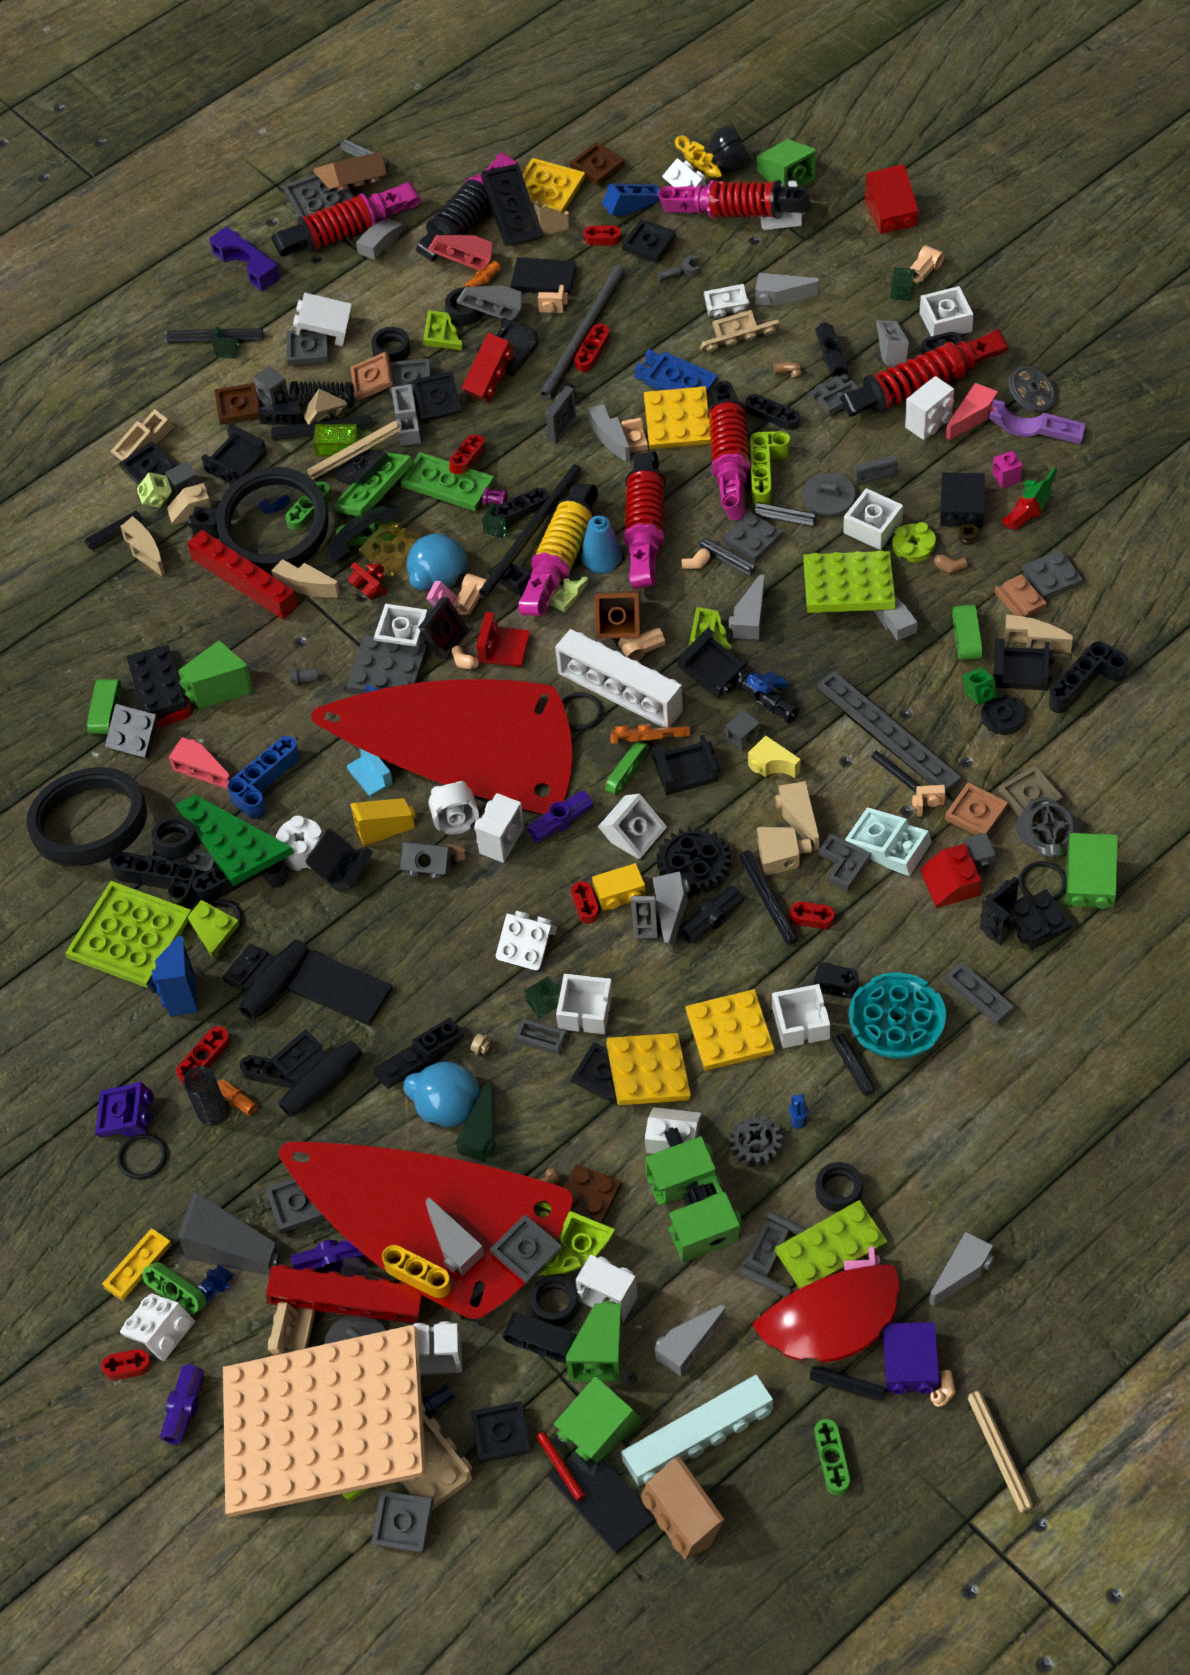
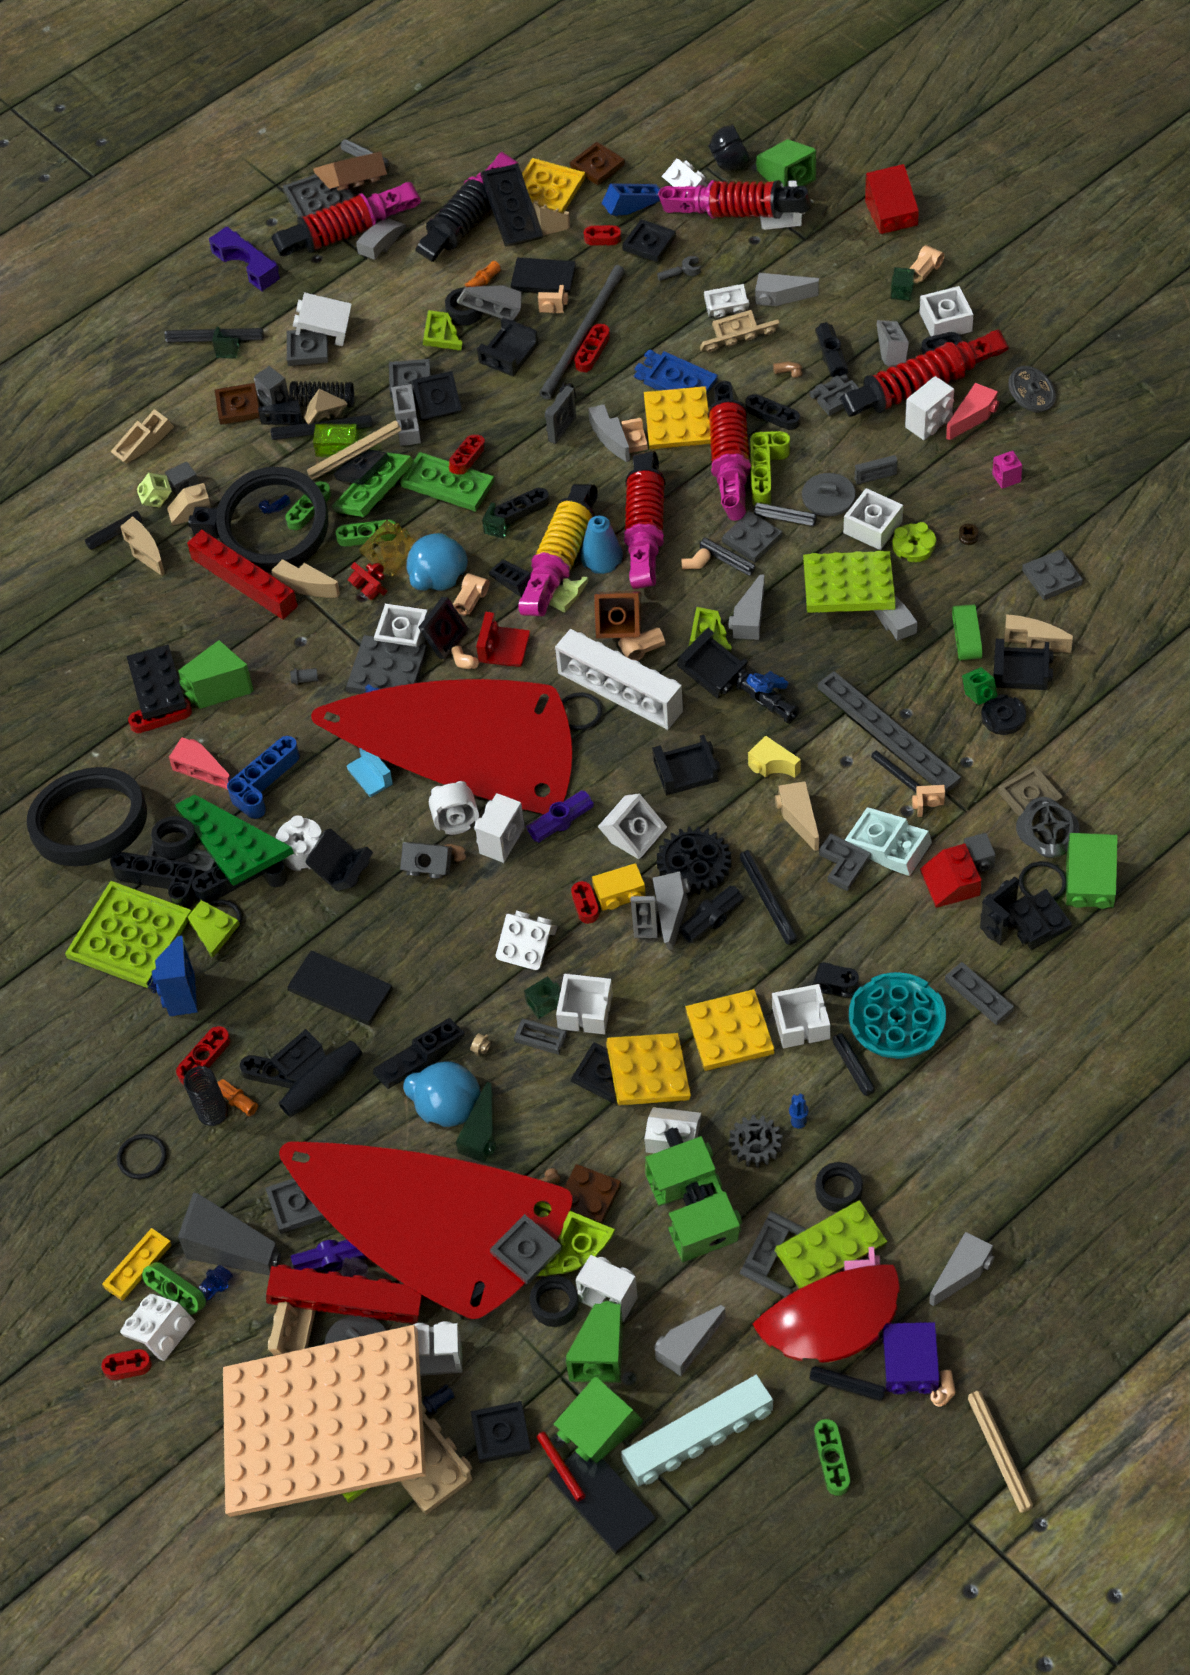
(105, 697): bright green beam -> none
(124, 1110): dark purple plate -> none
(131, 731): plate -> none
(146, 460): black plate -> none
(182, 1404): dark purple piece -> none
(235, 456): black panel -> none
(264, 975): black plate -> none
(338, 546): black slope -> none
(372, 376): nougat plate -> none
(382, 819): yellow slope -> none
(391, 334): black tyre -> none
(402, 1521): dark grey plate -> none
(422, 1281): yellow beam -> none
(440, 590): bright pink bracket -> none
(457, 1245): light grey slope -> none
(464, 249): coral slope -> none
(488, 367): red brick -> none
(494, 496): magenta bush -> none
(529, 531): black piece -> none
(539, 1337): black beam -> none
(627, 767): bright green beam -> none
(645, 732): orange wing -> none
(682, 1509): medium nougat slope -> none
(698, 158): yellow animal -> none
(742, 730): dark grey brick -> none
(780, 849): tan torso -> none
(812, 915): red beam -> none
(949, 565): medium nougat arm -> none
(962, 499): black brick -> none
(976, 810): nougat plate -> none
(1020, 597): nougat plate -> none
(1031, 502): animal -> none
(1044, 424): medium lavender piece -> none
(1095, 660): black beam -> none

